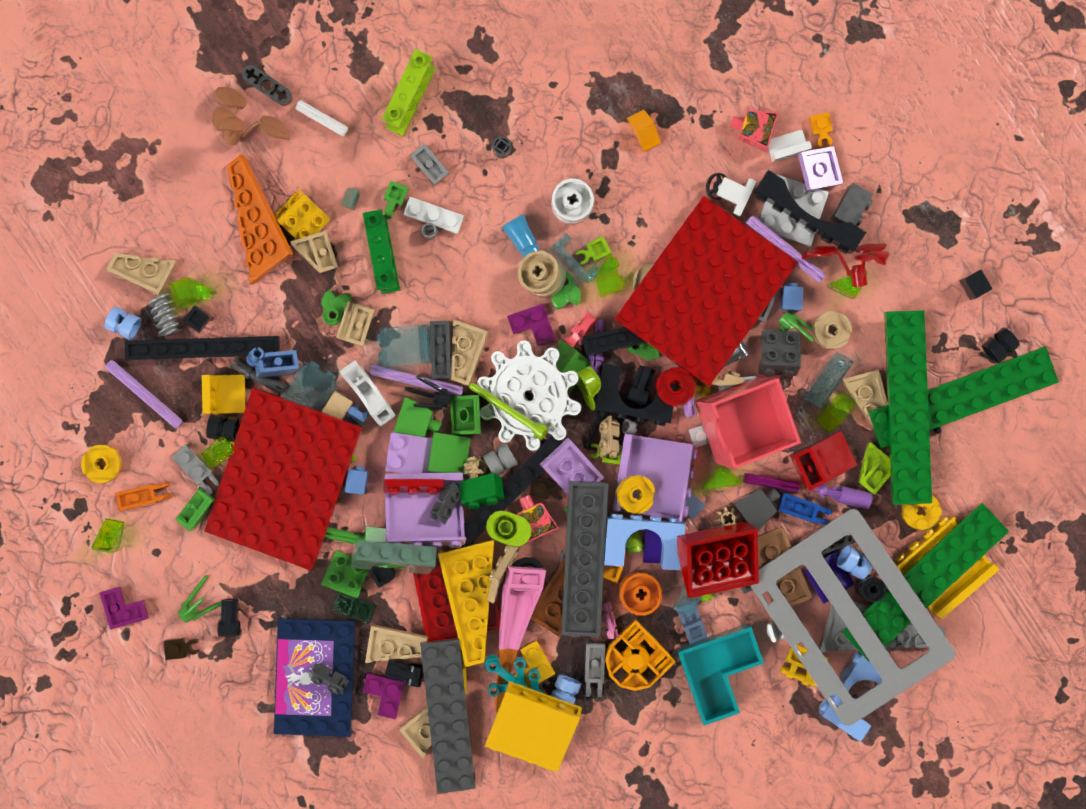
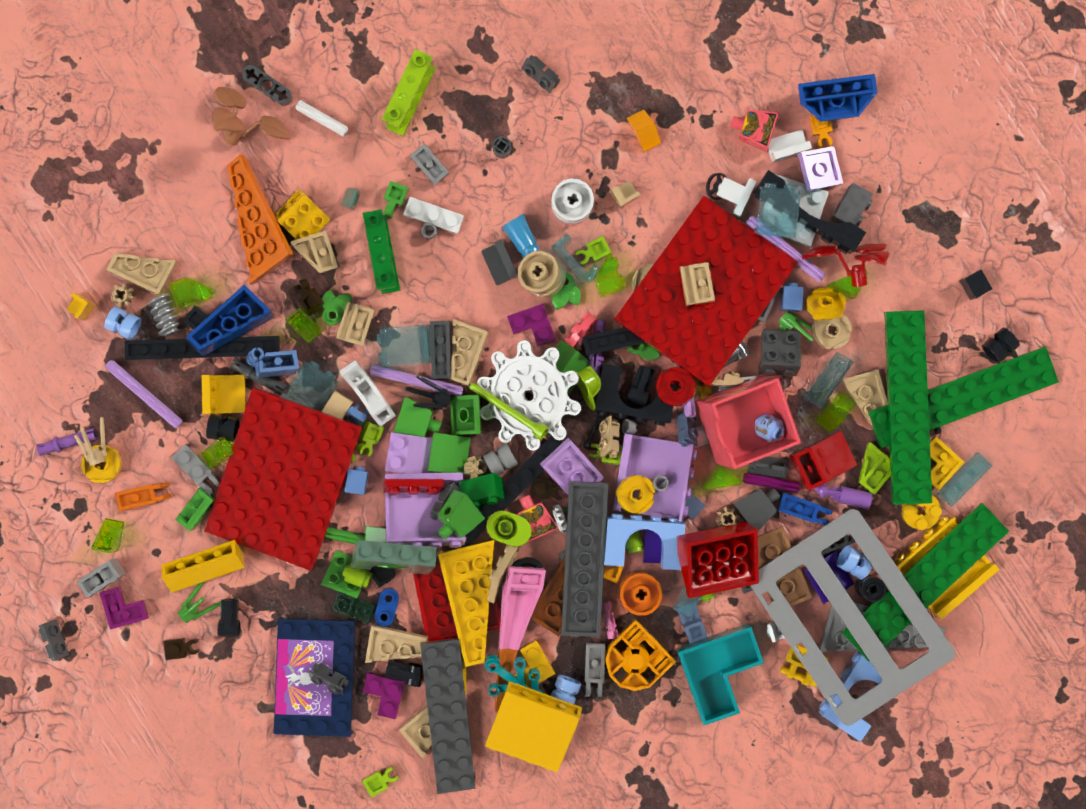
(56, 645): none -> dark grey hinge
(59, 444): none -> medium lavender pin
(80, 306): none -> yellow panel
(93, 456): none -> tan plant
(101, 577): none -> light grey brick
(127, 296): none -> tan gear
(202, 566): none -> yellow brick
(229, 321): none -> blue wedge
(304, 325): none -> clear neon green slope
(310, 298): none -> dark brown plate
(356, 576): none -> lime brick
(369, 435): none -> lime plate
(377, 781): none -> lime plate
(386, 607): none -> blue plate
(458, 516): none -> bright green torso
(499, 263): none -> dark grey panel
(533, 68): none -> dark grey hinge
(560, 518): none -> white gear
(624, 194): none -> tan panel
(663, 486): none -> light grey hinge
(689, 433): none -> sand blue hinge
(697, 284): none -> tan plate
(769, 427): none -> light blue head
(770, 467): none -> dark grey hinge
(778, 210): none -> clear light blue panel
(820, 311): none -> yellow plate
(838, 97): none -> blue wedge
(945, 463): none -> yellow plate
(964, 479): none -> clear light blue plate

